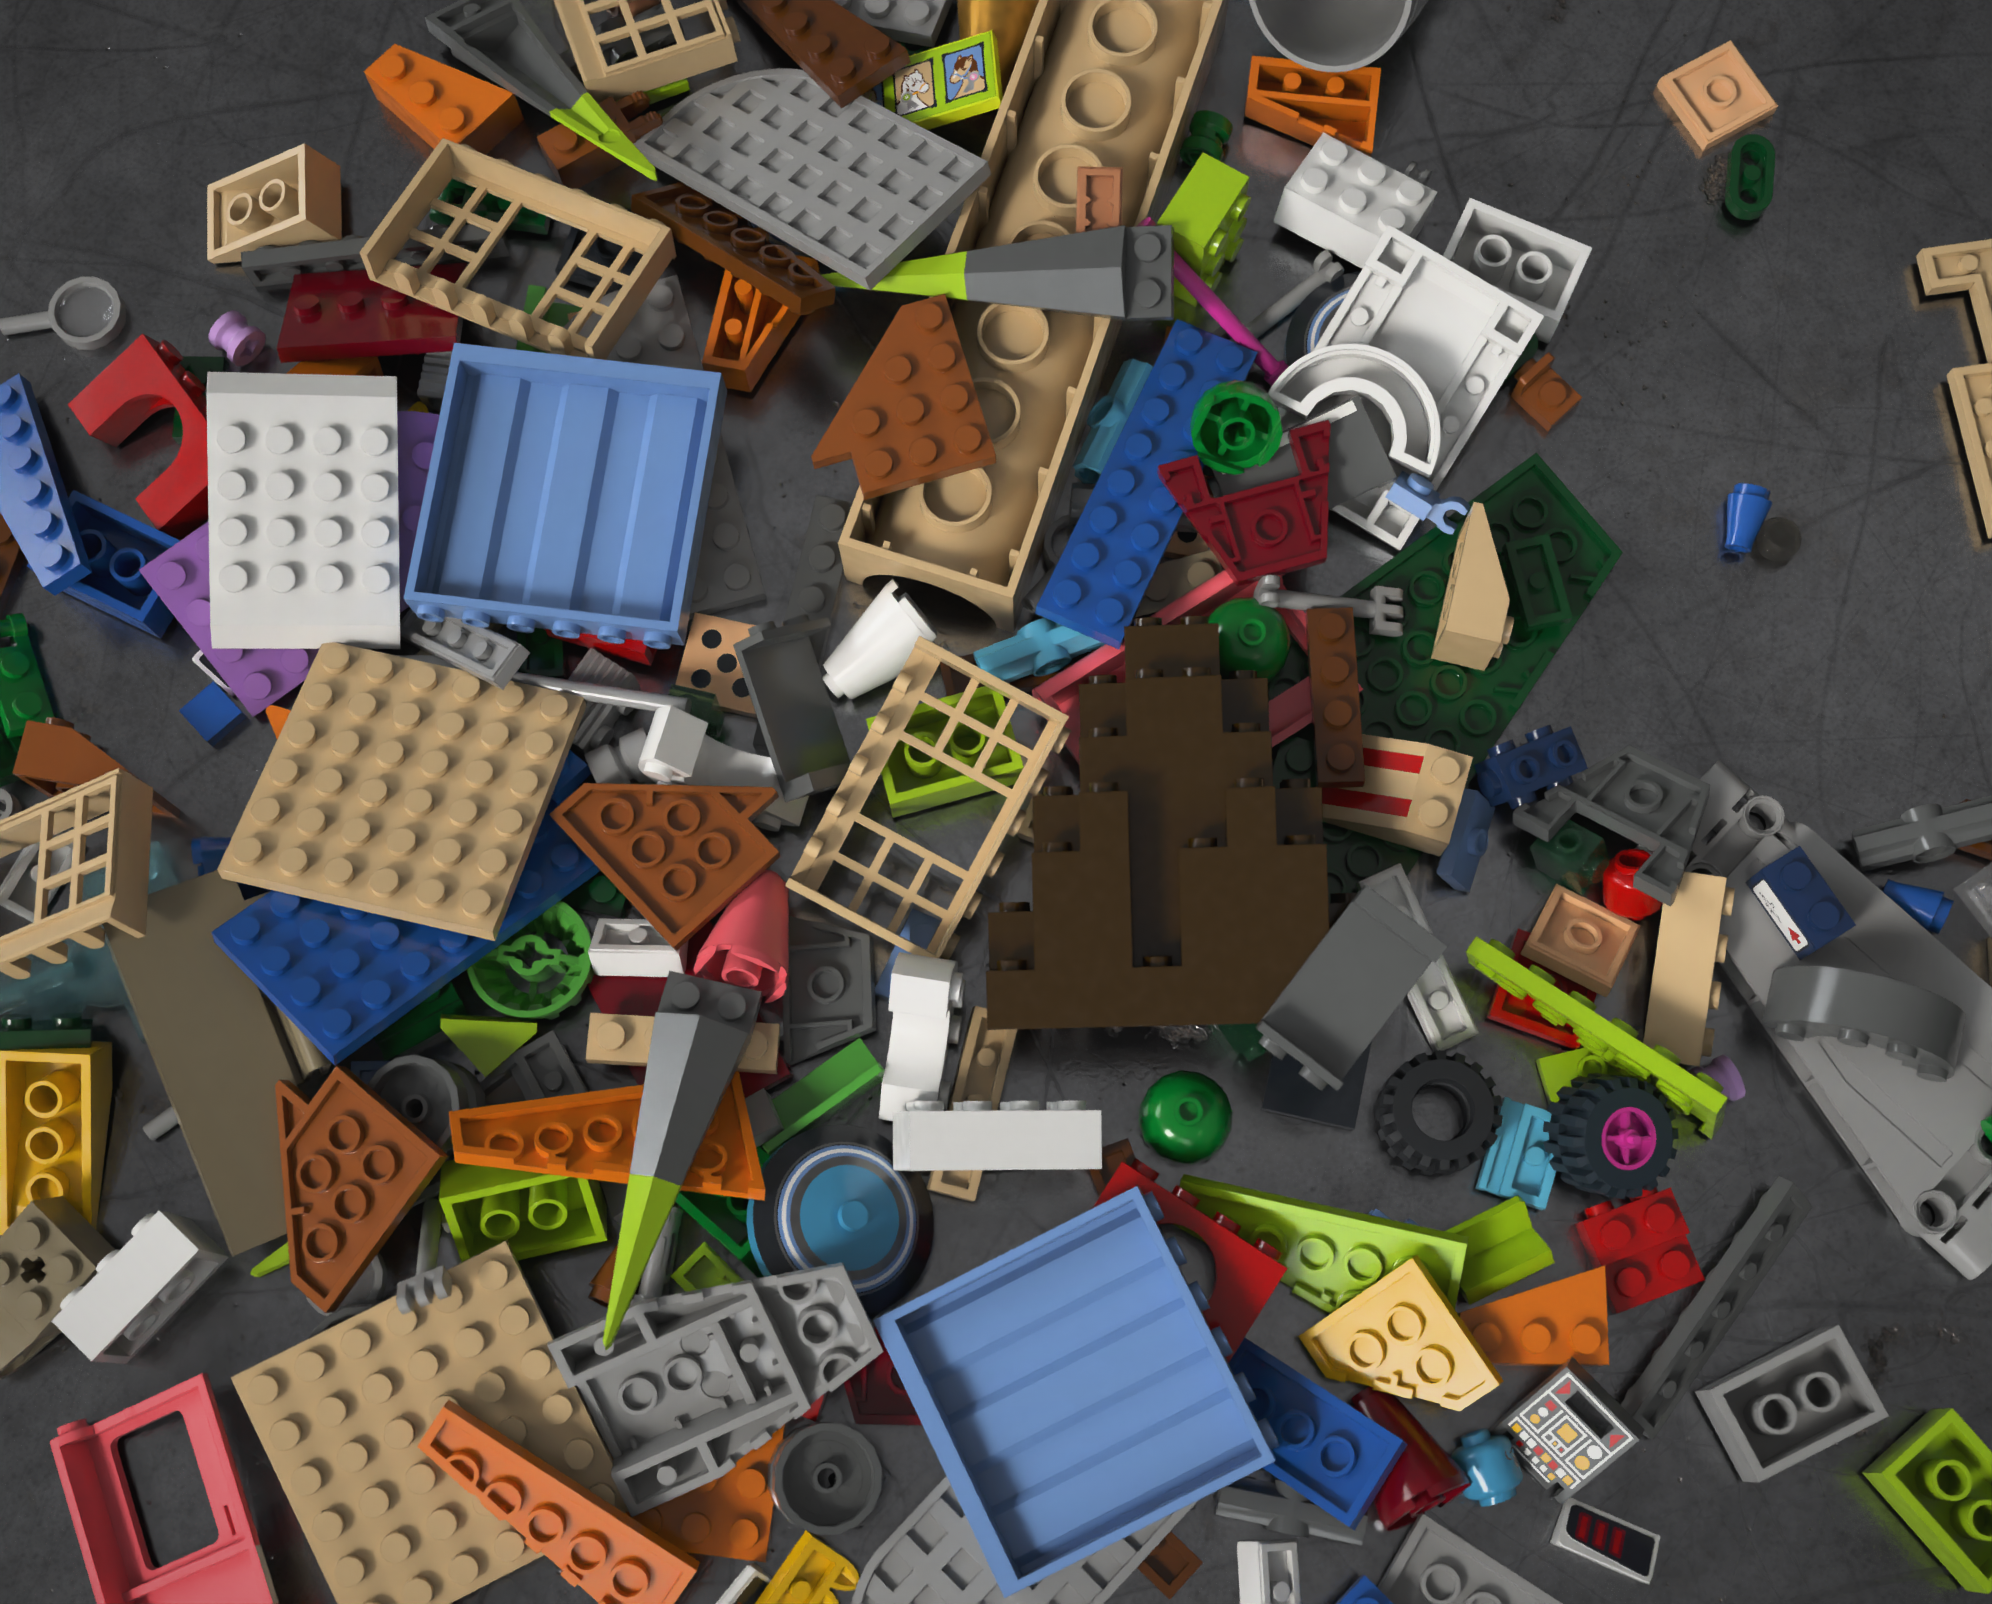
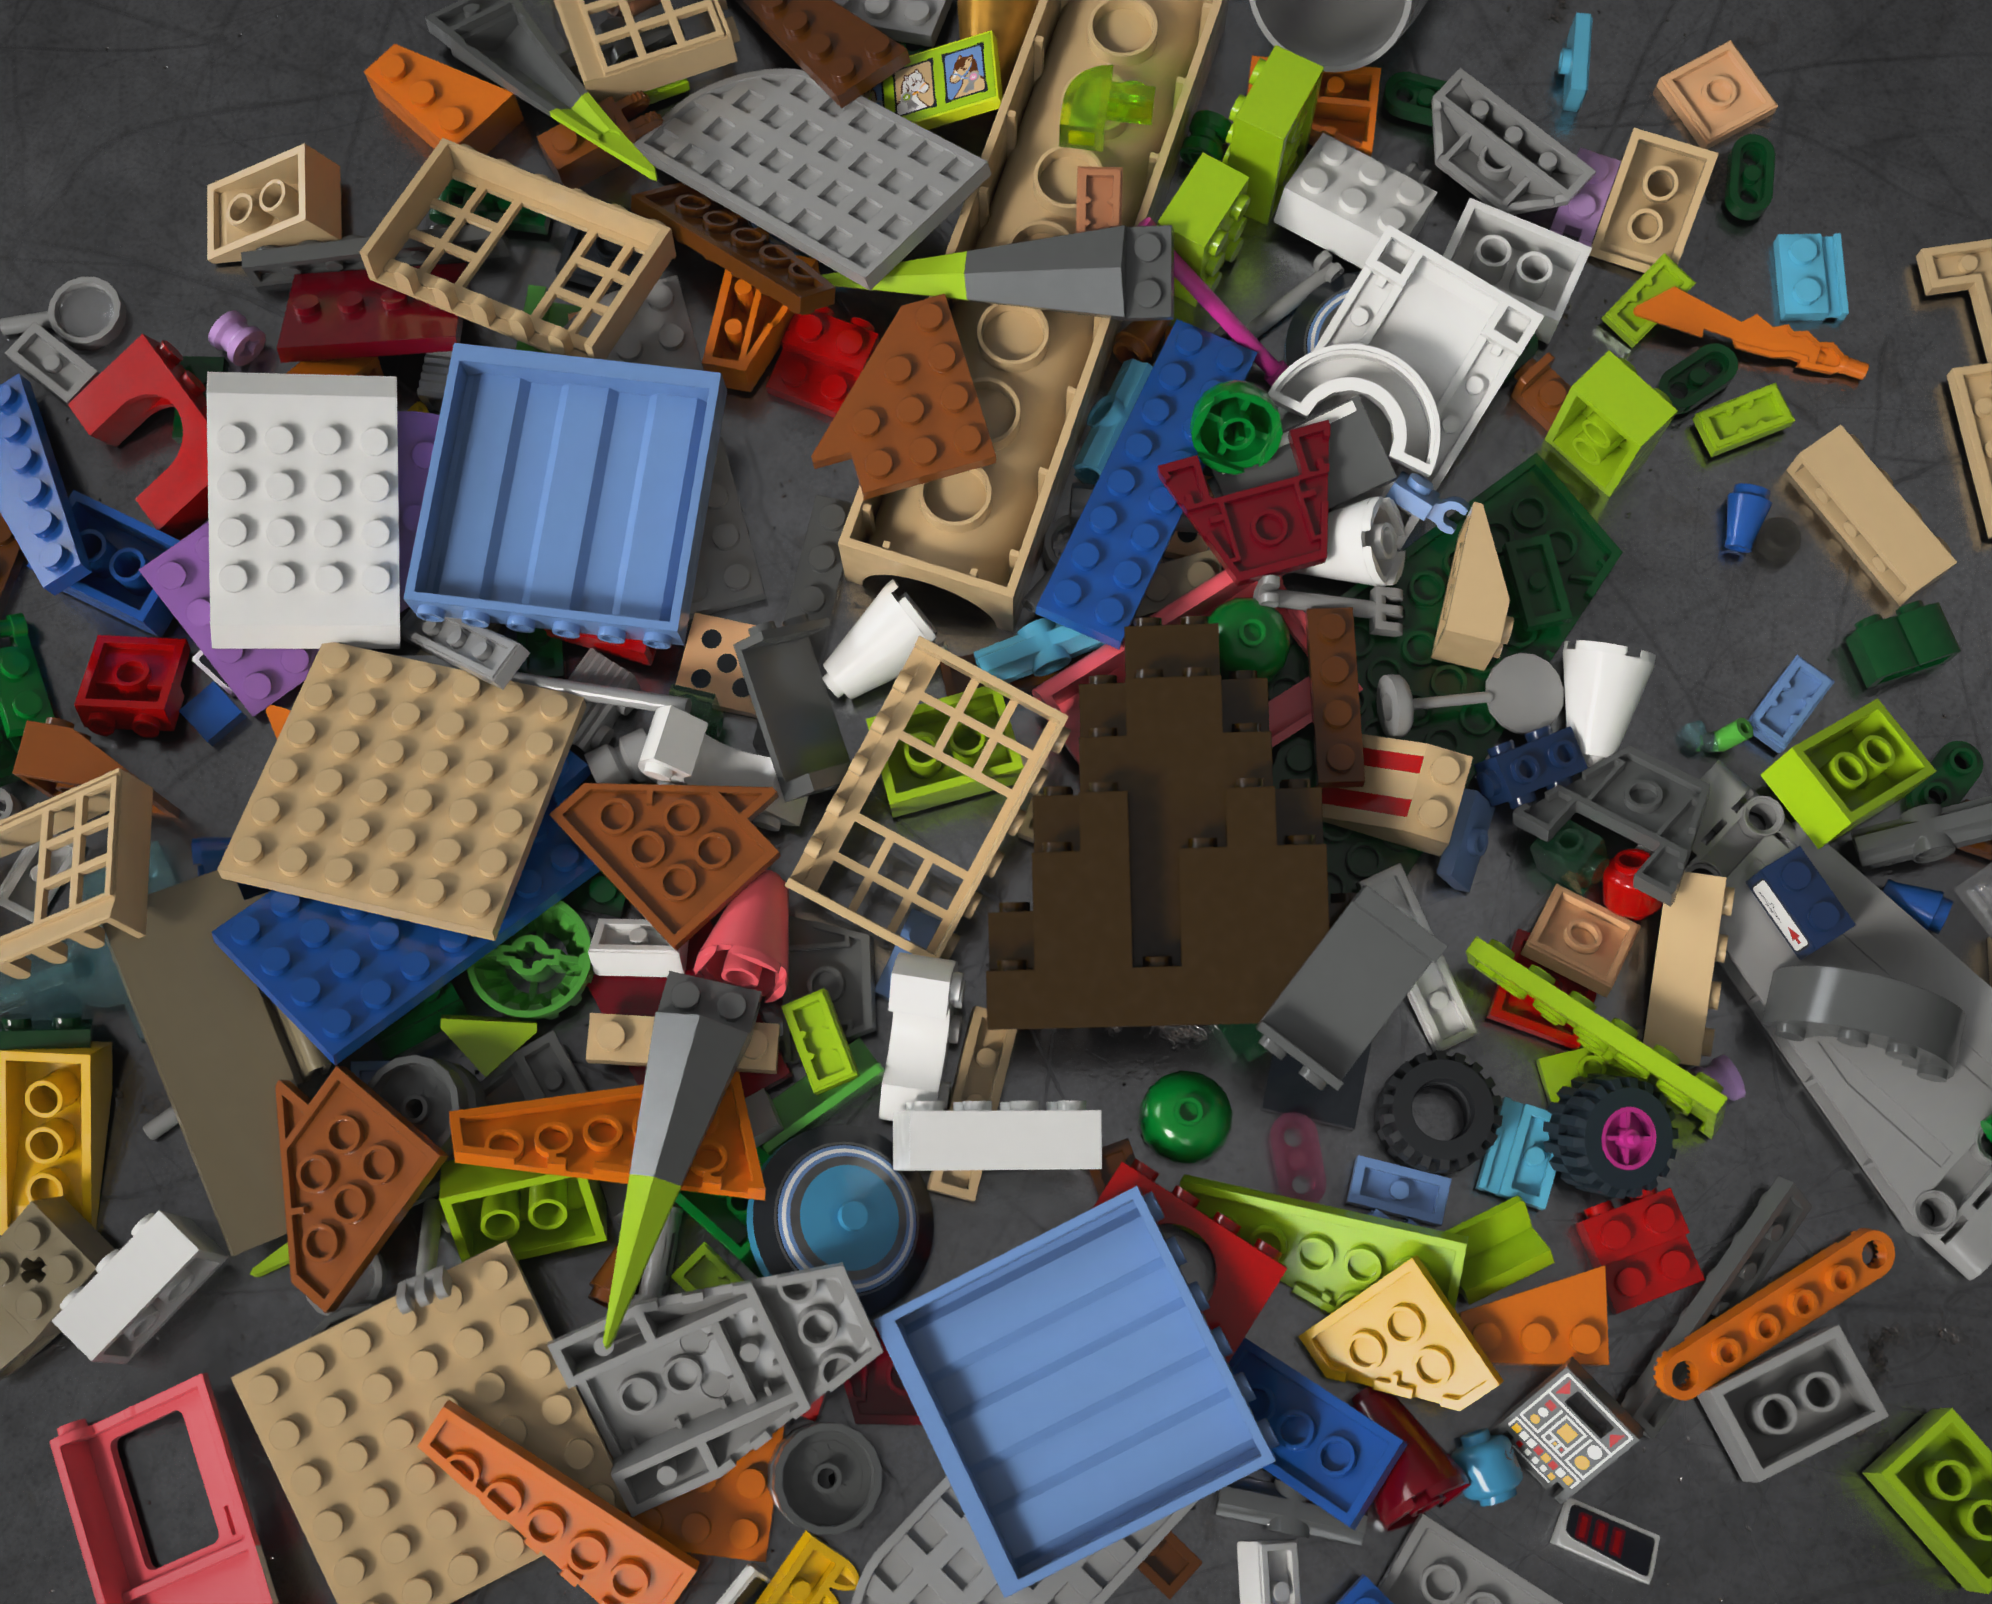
(51, 363): none -> light grey plate
(133, 685): none -> red plate
(820, 1041): none -> lime plate
(821, 360): none -> red plate
(1094, 100): none -> clear neon green brick
(1140, 340): none -> dark orange cone
(1273, 127): none -> lime brick
(1297, 1161): none -> clear pink plate
(1363, 544): none -> white cone
(1399, 1190): none -> medium blue plate
(1418, 90): none -> dark green plate
(1501, 151): none -> light grey wedge
(1519, 692): none -> light grey piece
(1575, 62): none -> medium azure plate
(1585, 210): none -> lavender plate
(1602, 694): none -> white cone
(1610, 423): none -> lime brick
(1652, 201): none -> tan slope
(1657, 279): none -> lime plate
(1694, 381): none -> dark green plate
(1716, 741): none -> arm
(1743, 419): none -> lime plate
(1754, 335): none -> orange sword
(1774, 1313): none -> orange plate
(1789, 704): none -> medium blue plate
(1810, 277): none -> medium azure plate
(1847, 773): none -> lime brick
(1871, 515): none -> tan brick
(1902, 643): none -> dark green brick
(1949, 780): none -> dark green plate

